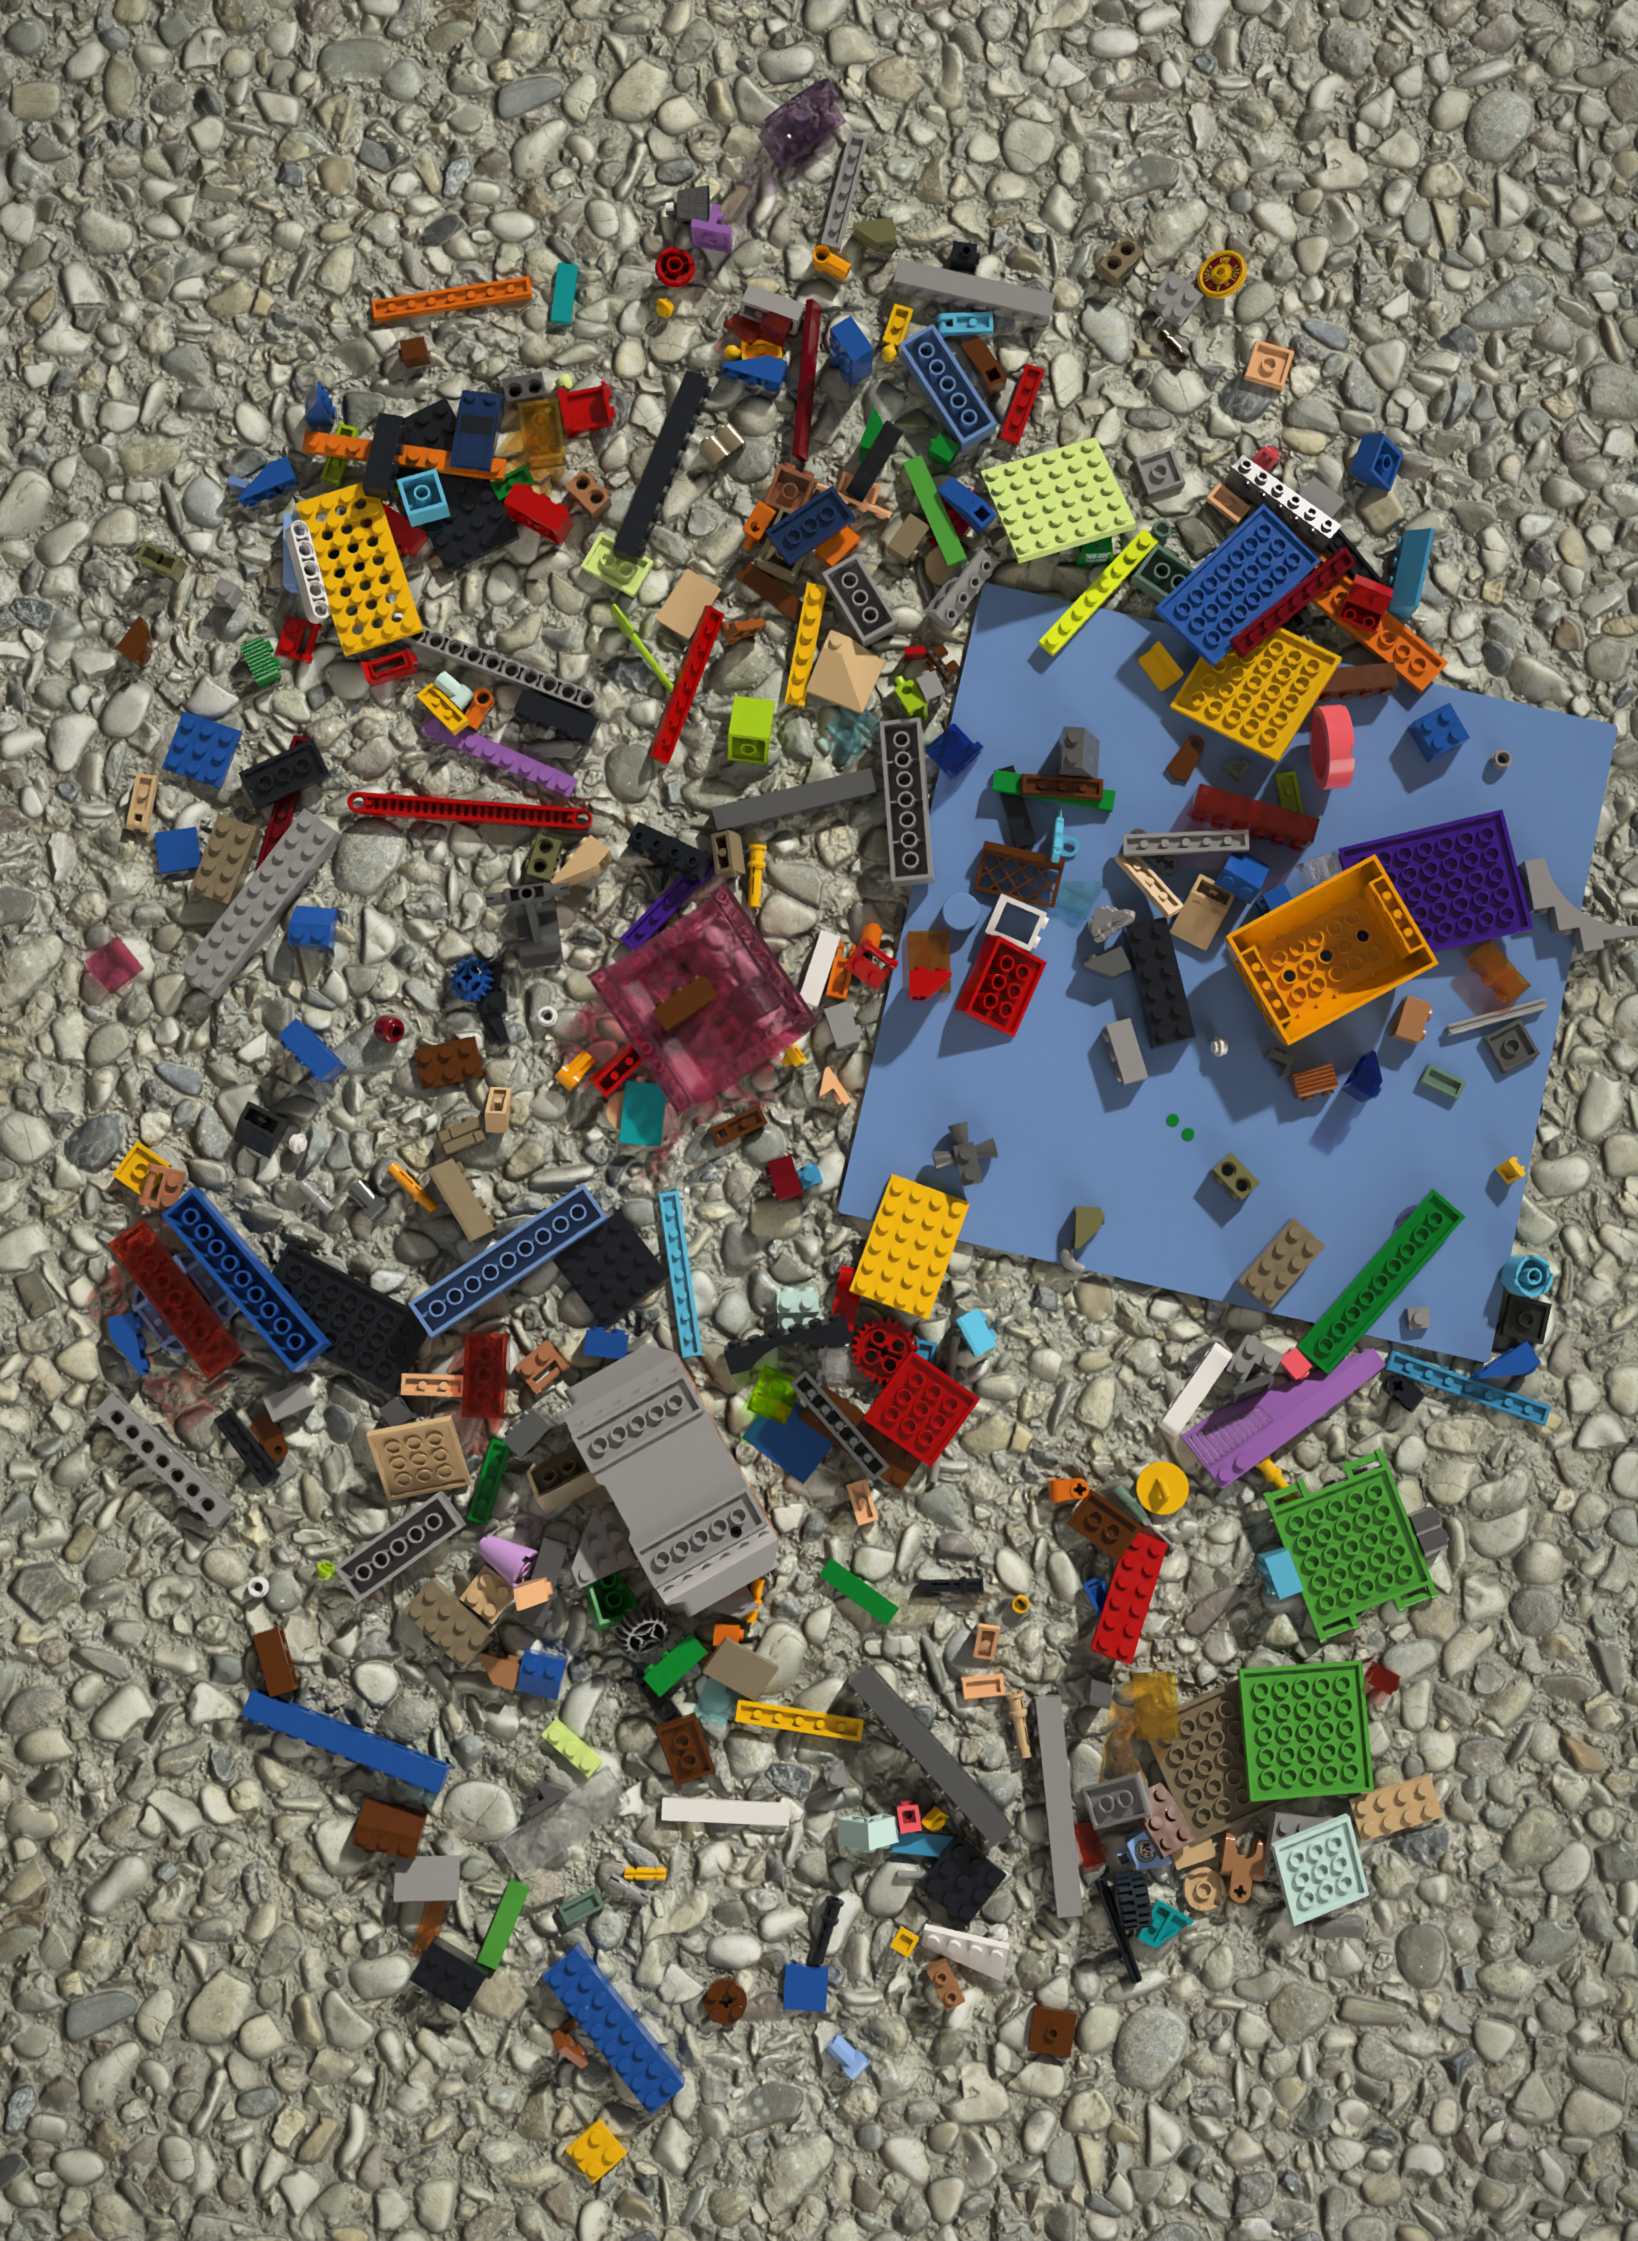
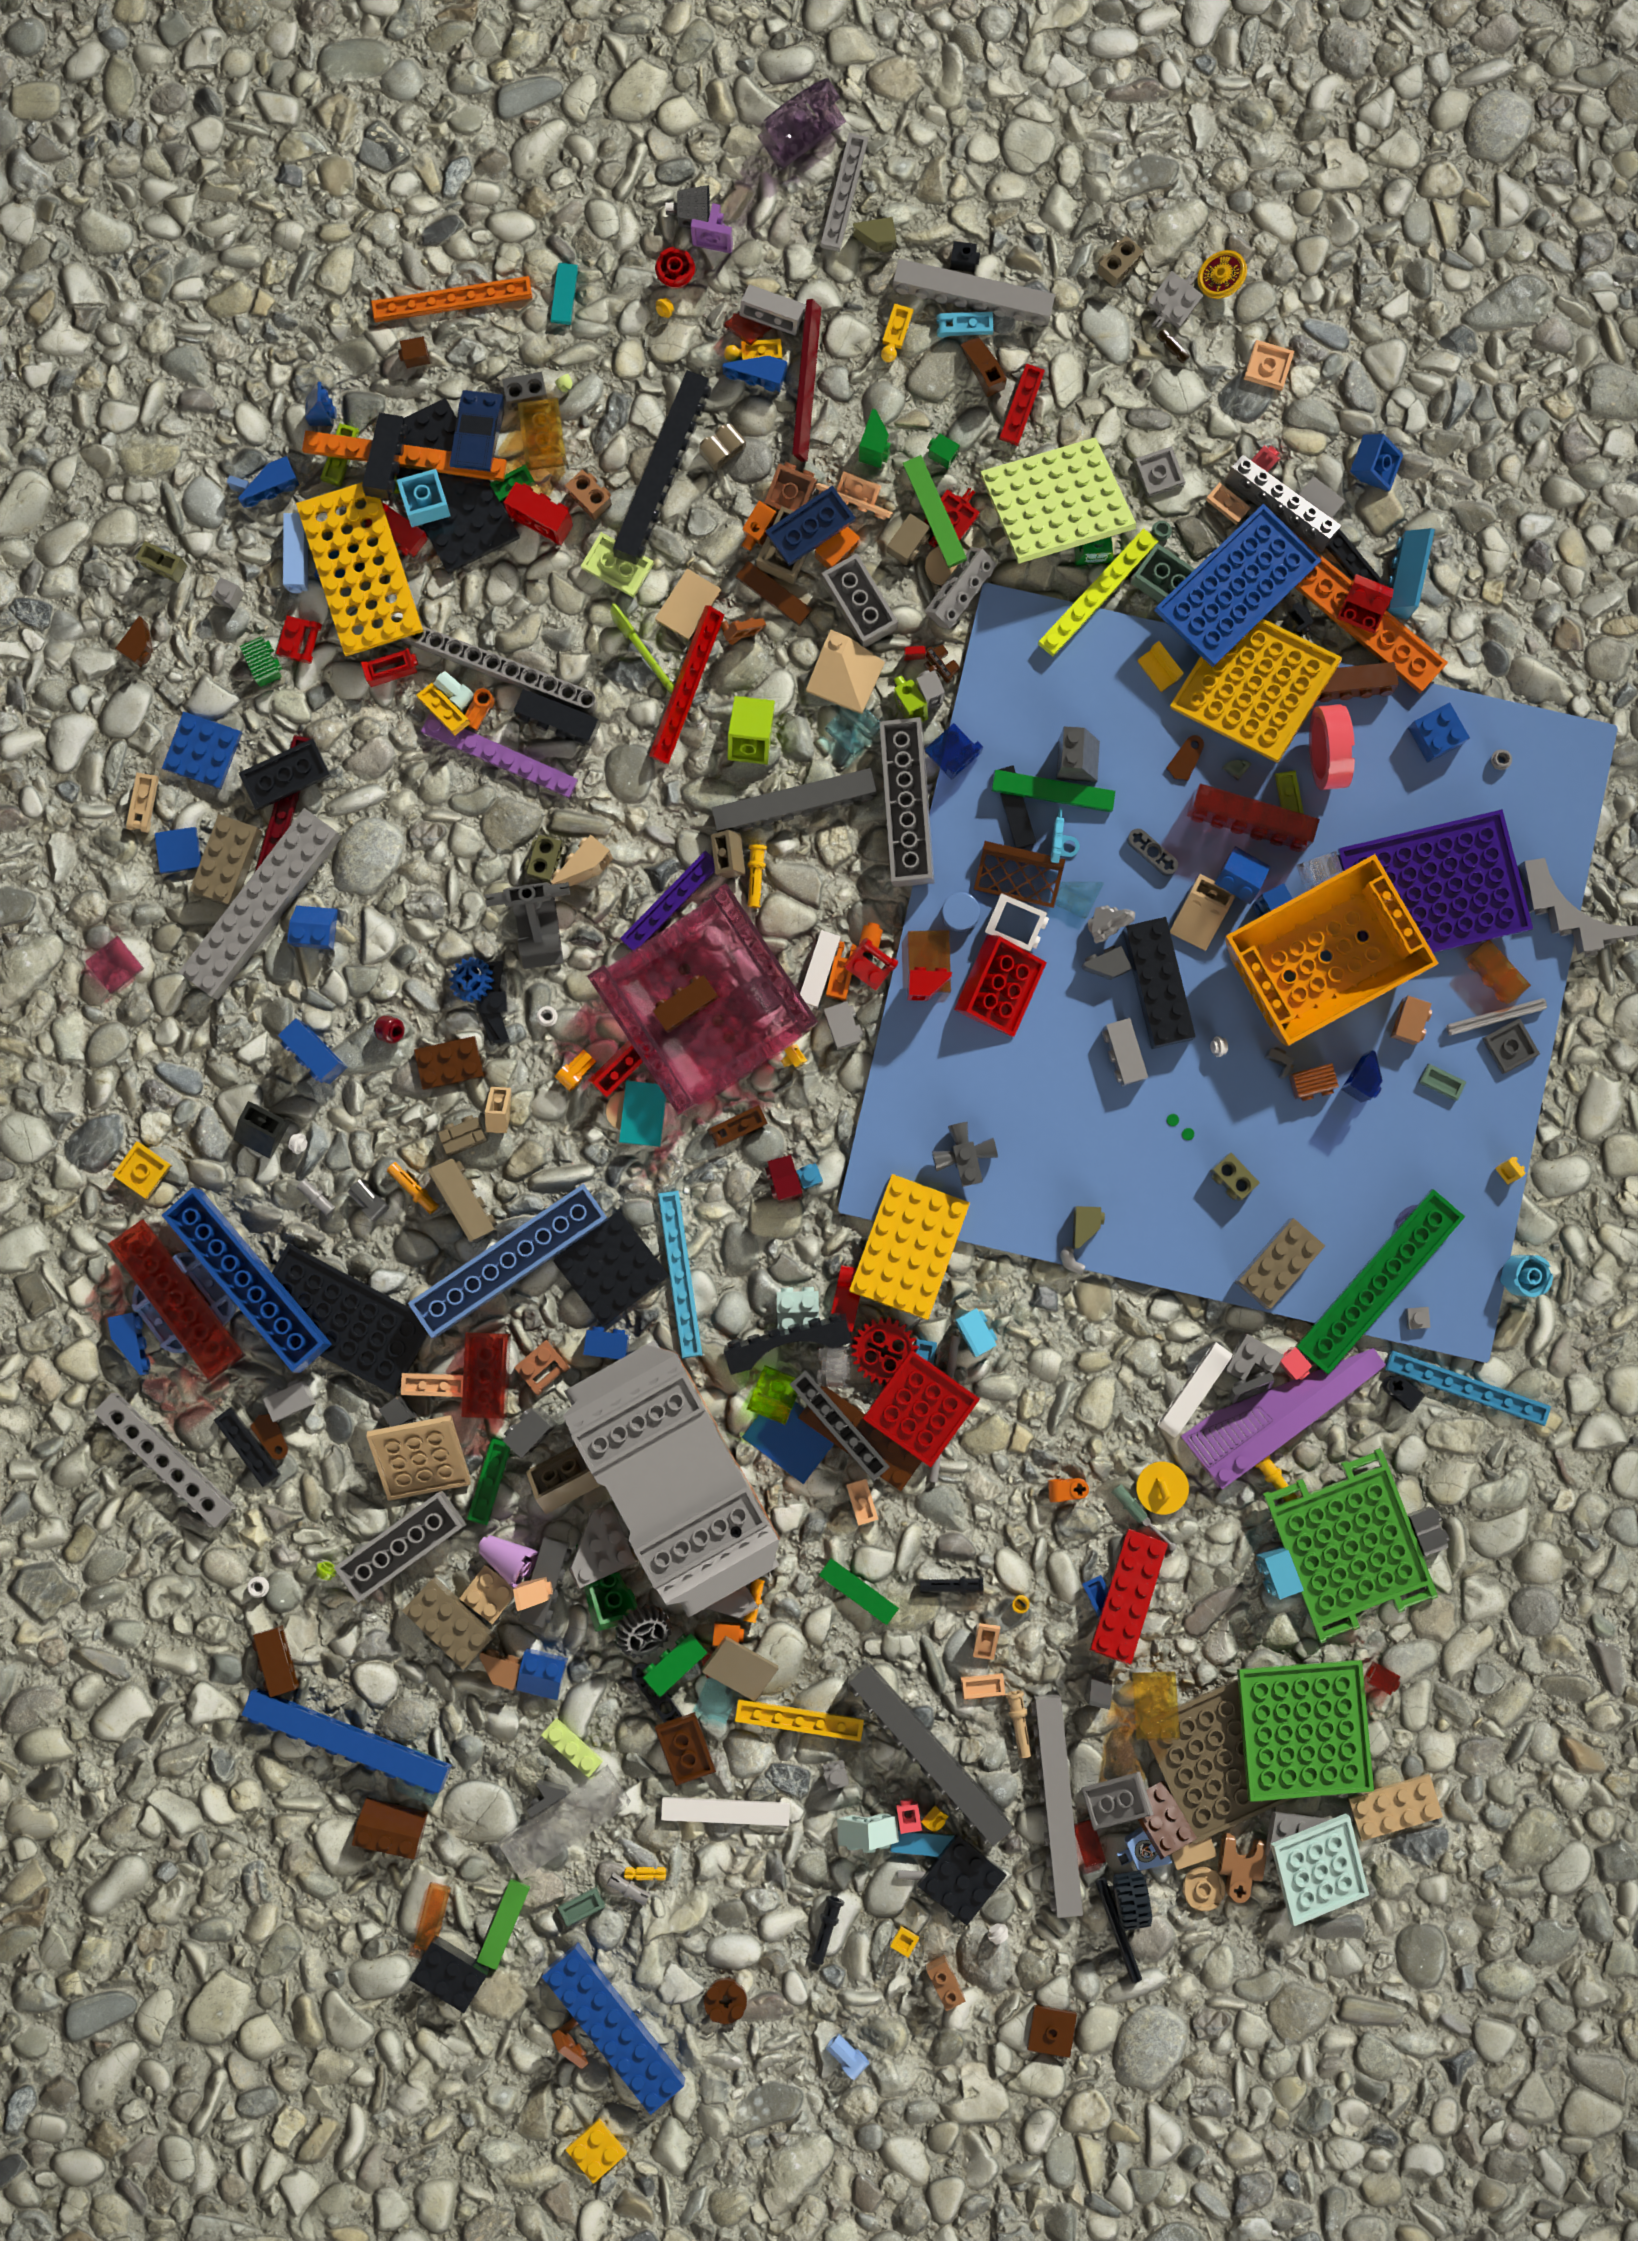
(168, 1190): nougat plate -> none
(310, 563): white beam -> none
(427, 1879): light grey tile -> none
(470, 811): red gear -> none
(586, 409): red panel -> none
(669, 852): black brick -> none
(775, 328): clear red brick -> none
(805, 644): yellow plate -> none
(805, 1987): blue tile -> none
(831, 1083): light nougat slope -> none
(832, 264): light orange piece -> none
(850, 351): blue piece -> none
(874, 461): black tile -> none
(947, 388): medium blue brick -> none
(967, 505): blue slope -> none
(970, 1950): white wing -> none
(1061, 787): reddish brown tile -> none
(1104, 1525): reddish brown plate -> none
(1150, 884): tan plate -> none
(1165, 1924): teal wing -> none
(1185, 843): light grey plate -> none
(1292, 602): dark red tile -> none
(1514, 1361): blue slope -> none
(1525, 1319): pearl dark grey plate -> none

